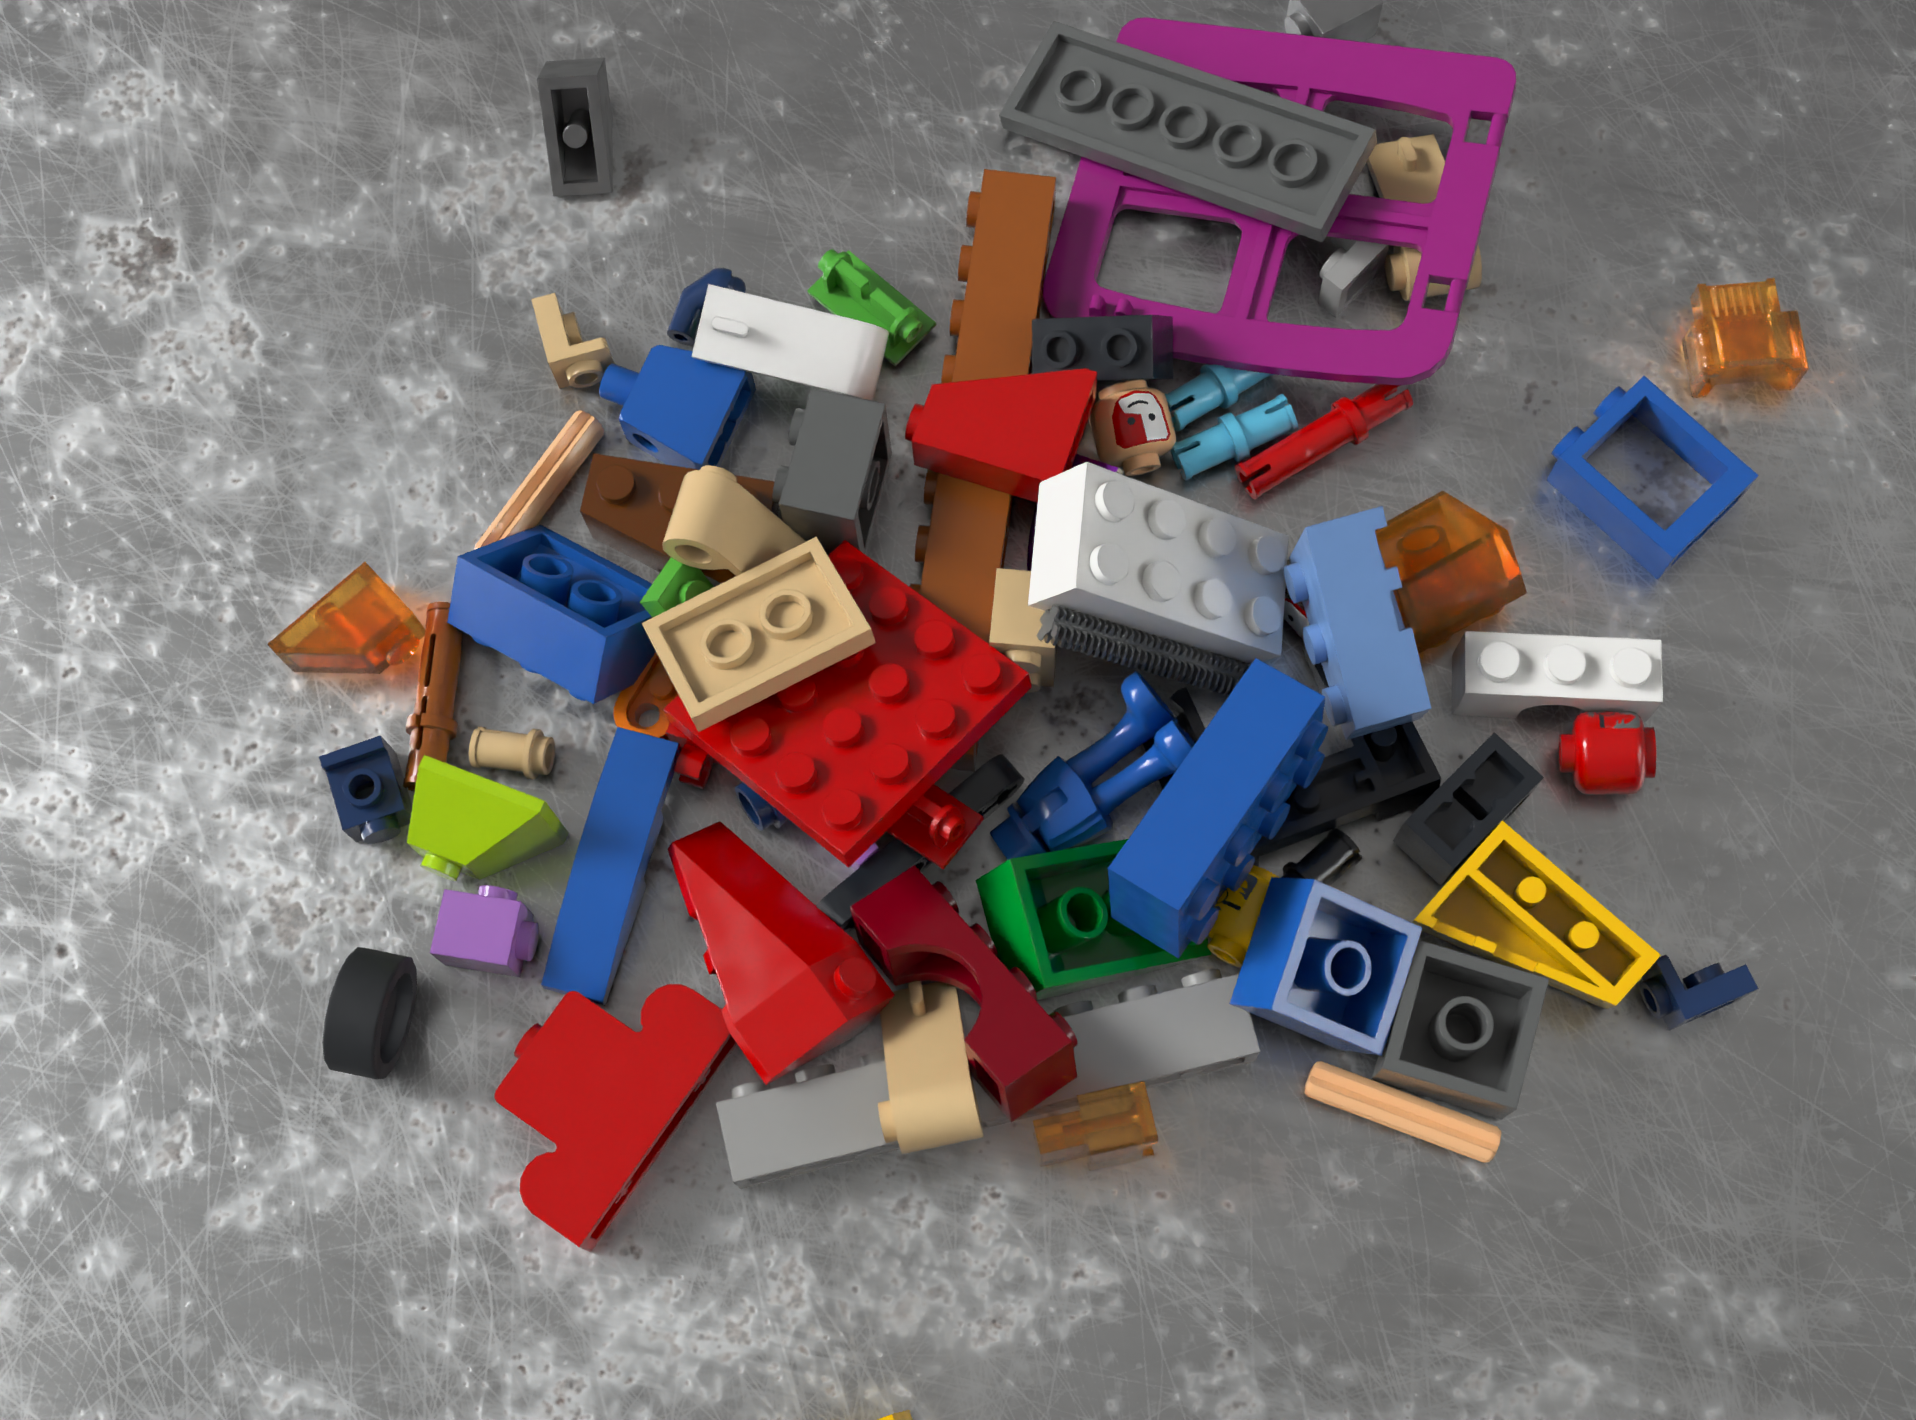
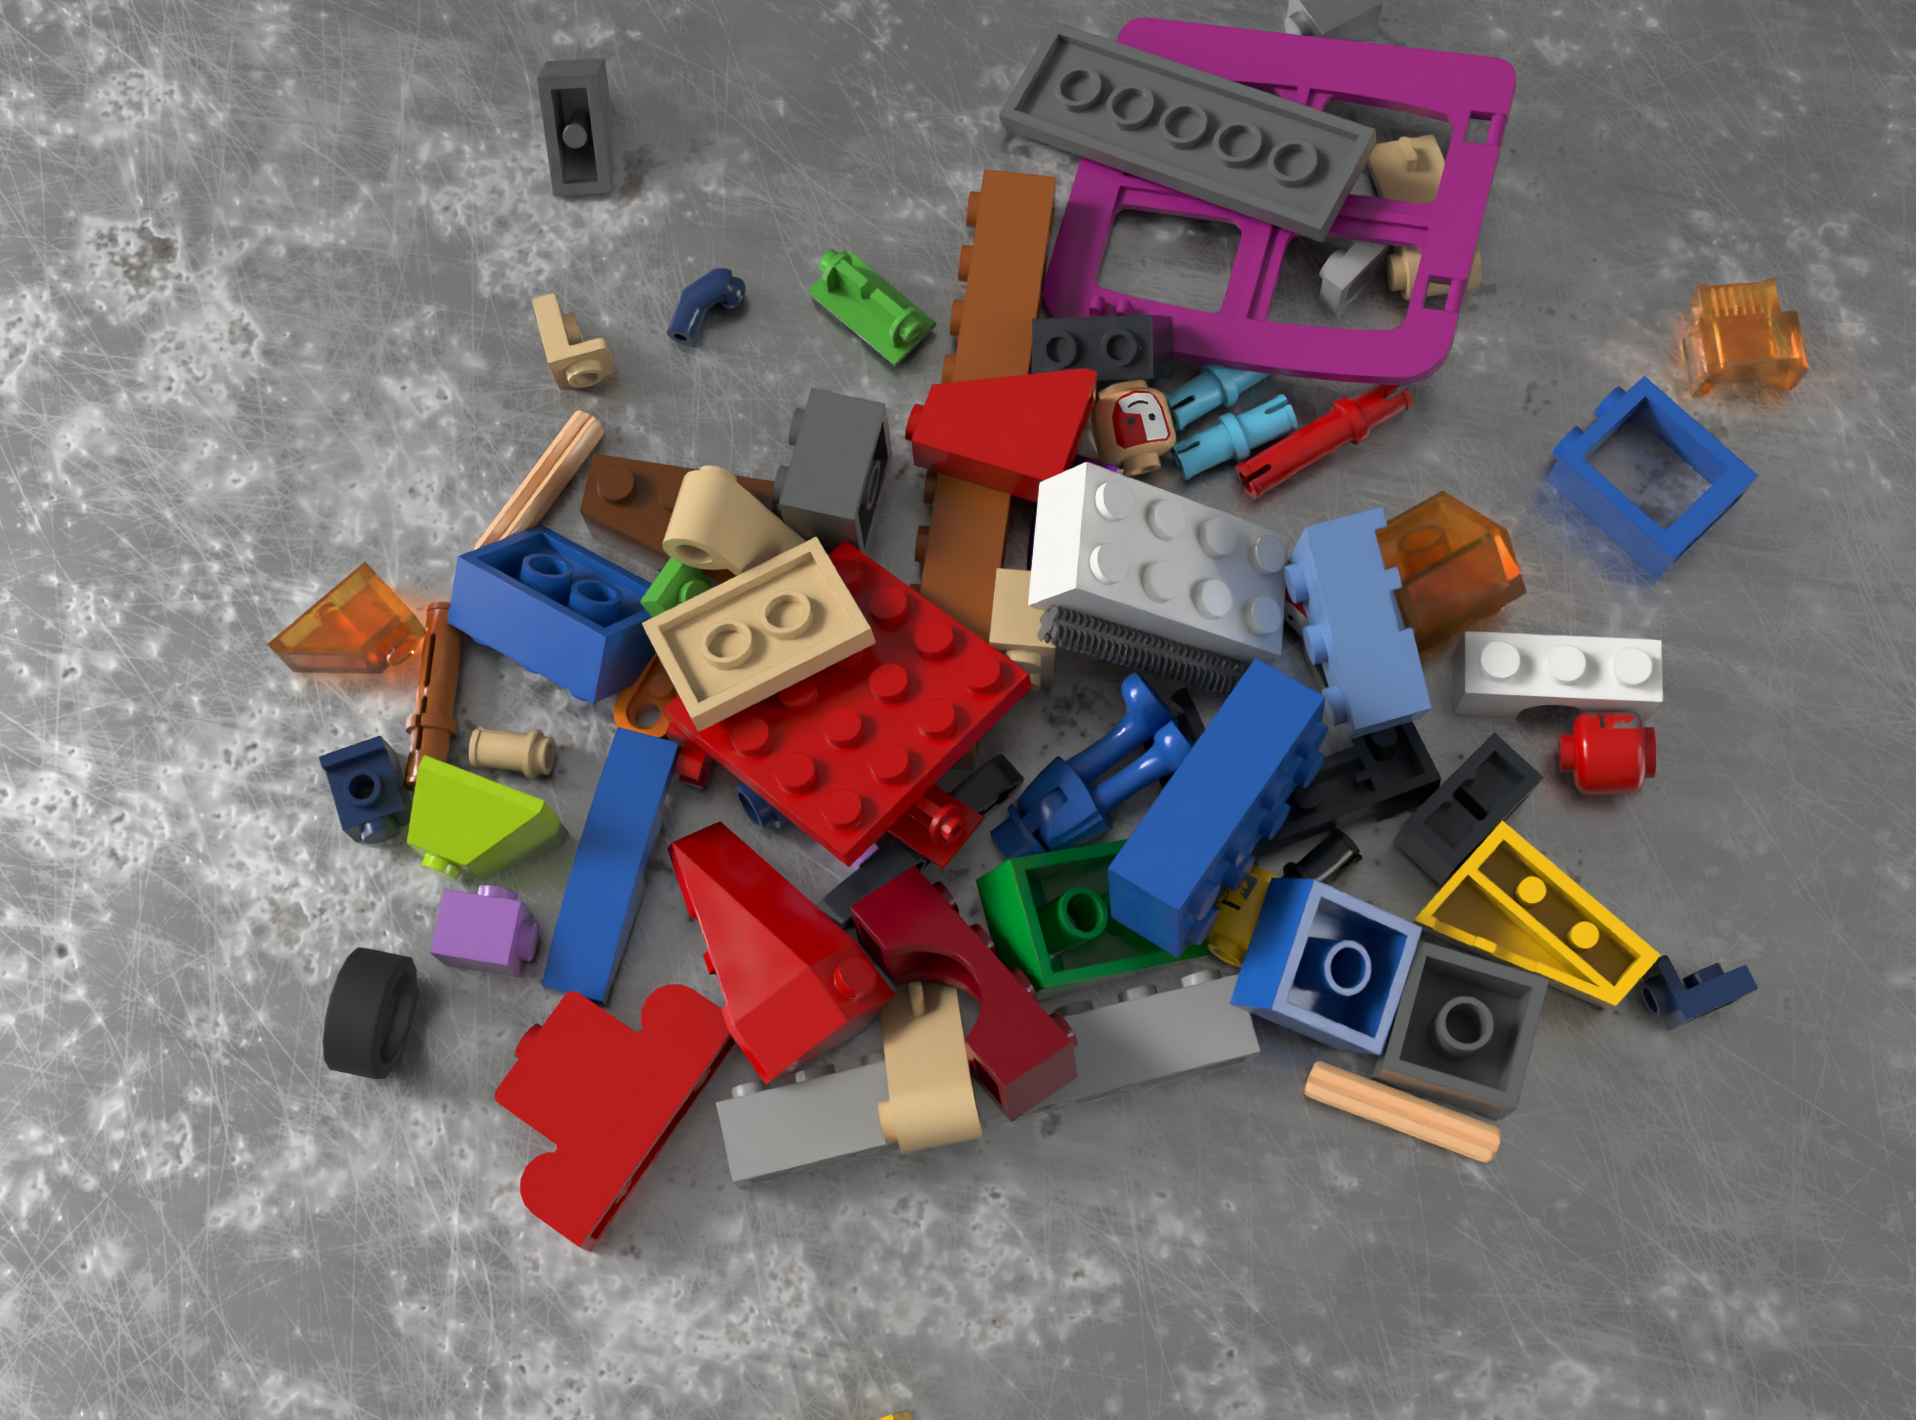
(679, 406): blue torso -> none
(790, 342): white door -> none
(1106, 1128): clear orange piece -> none

